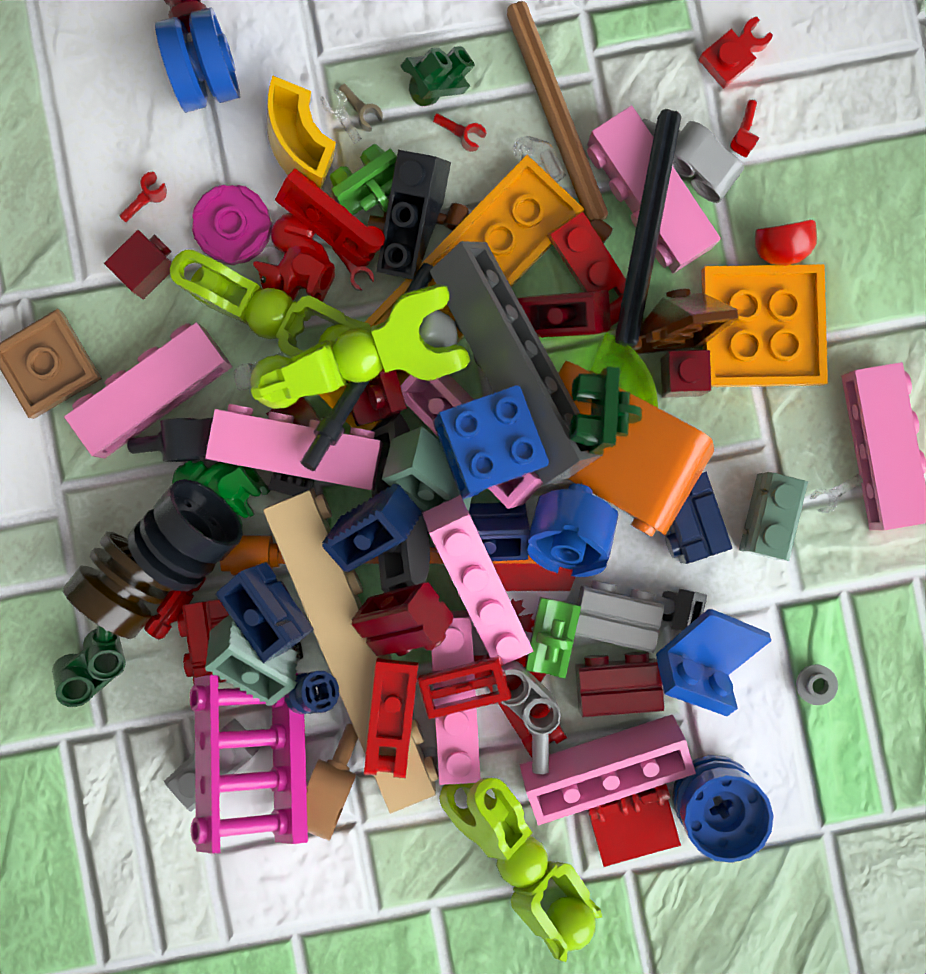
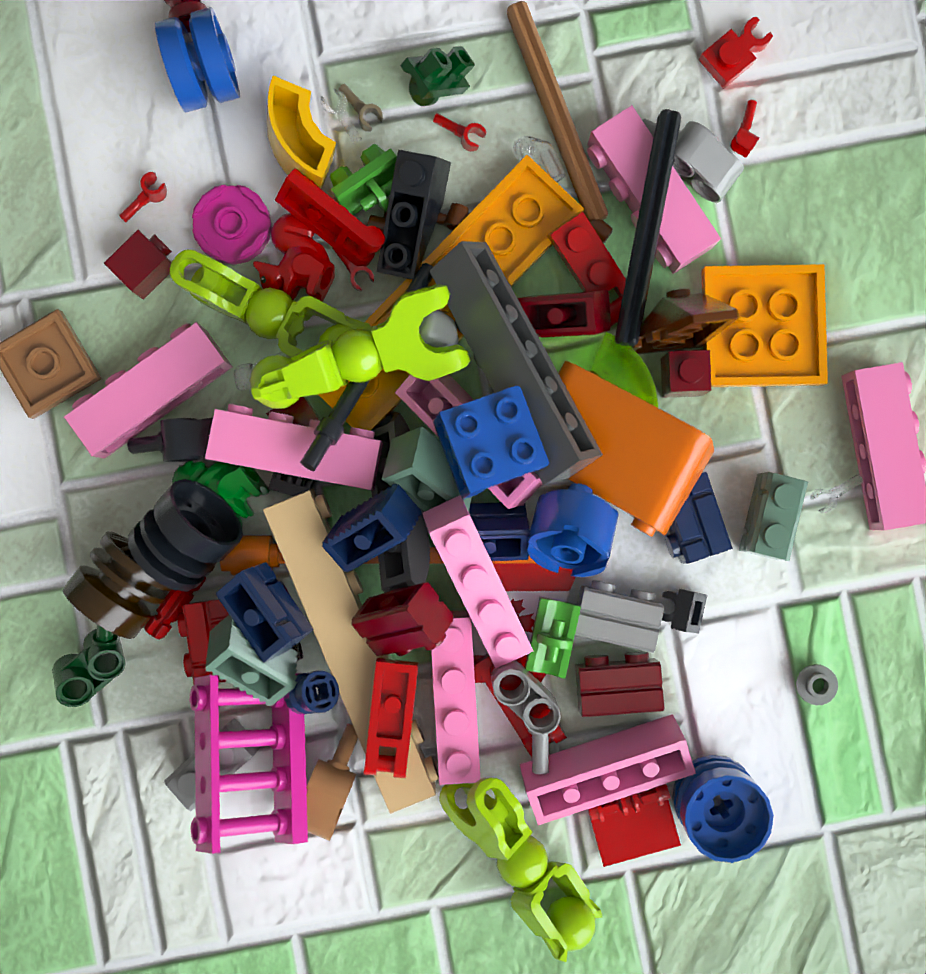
(379, 399): dark red bracket -> none
(498, 678): red tile -> none
(609, 410): dark green hips -> none
(702, 657): blue bracket -> none
(787, 242): red hair -> none

